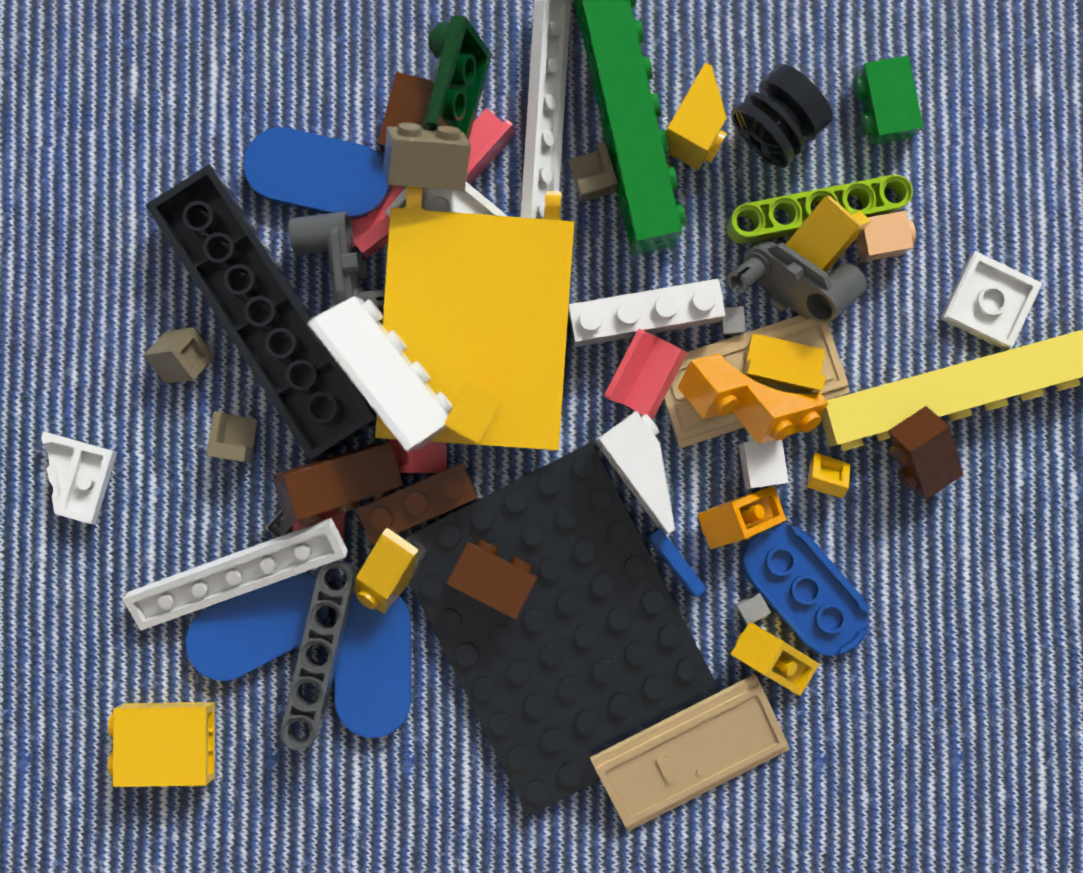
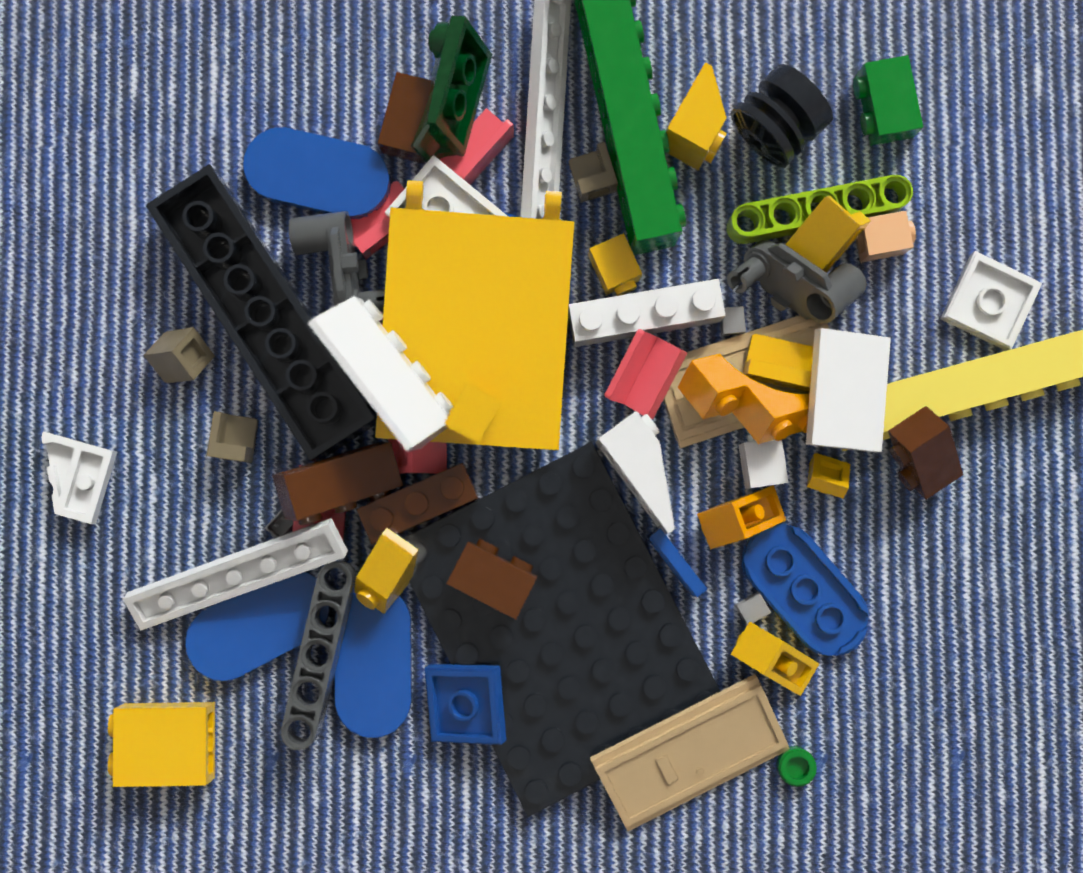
(426, 157): dark tan brick -> none
(465, 703): none -> blue tile
(615, 265): none -> yellow brick
(796, 766): none -> green tile
(848, 390): none -> white tile

